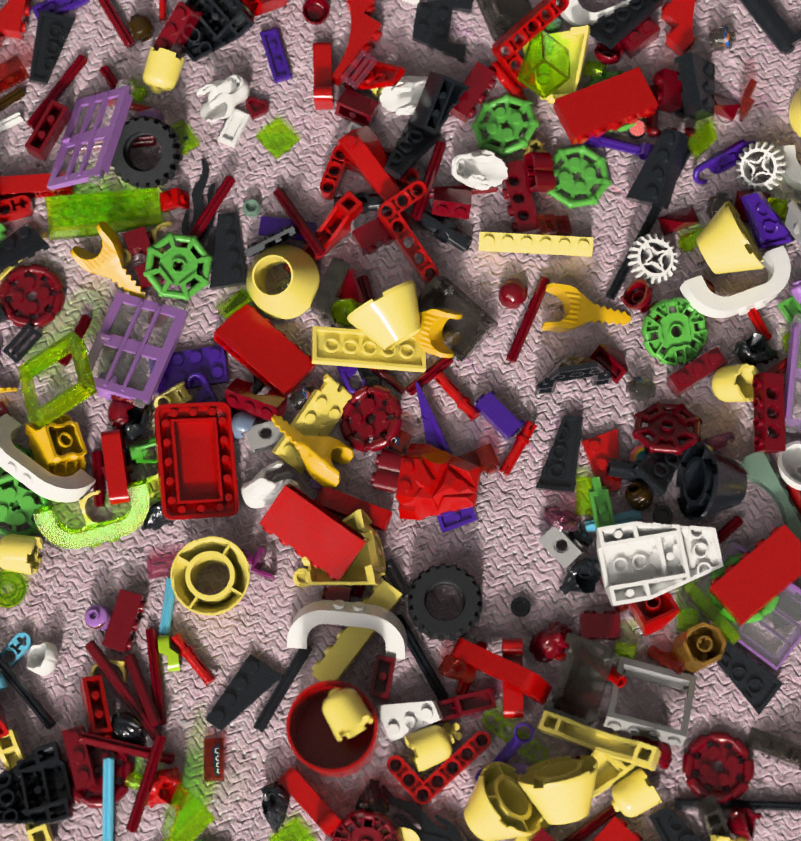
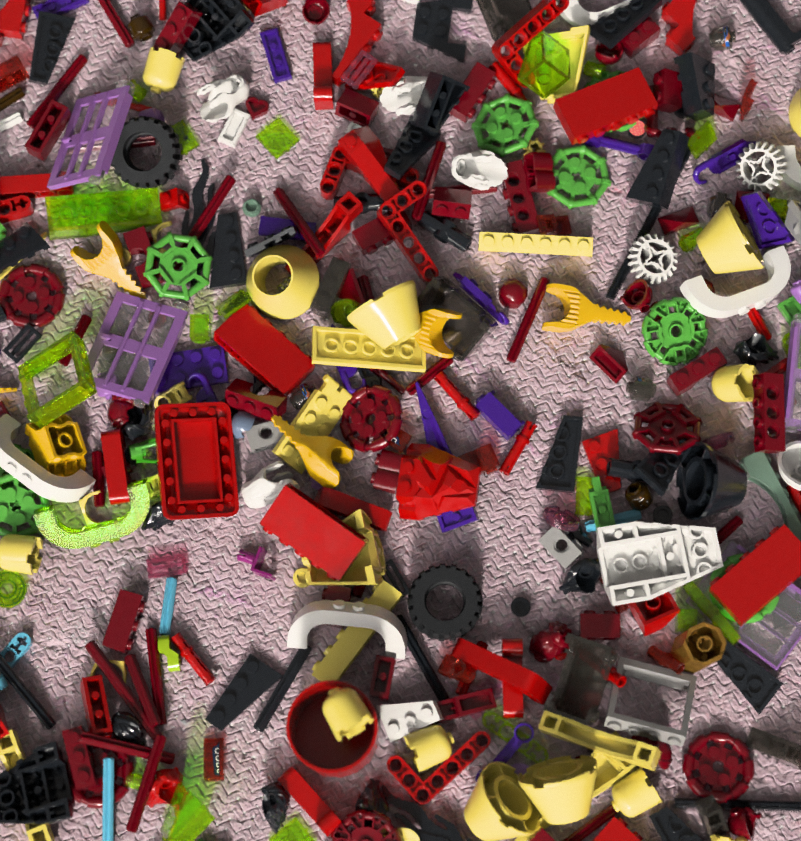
(43, 658): white hair -> none
(98, 617): medium lavender head -> none
(109, 76): dark red axle -> none
(193, 559): light yellow cone -> none
(200, 328): none -> clear neon green brick
(455, 727): light yellow plant -> none
(482, 298): none -> dark purple plate
(554, 26): sand green plate -> none
(572, 369): black wedge -> none
(626, 650): clear neon green bush -> none
(637, 453): tile -> none

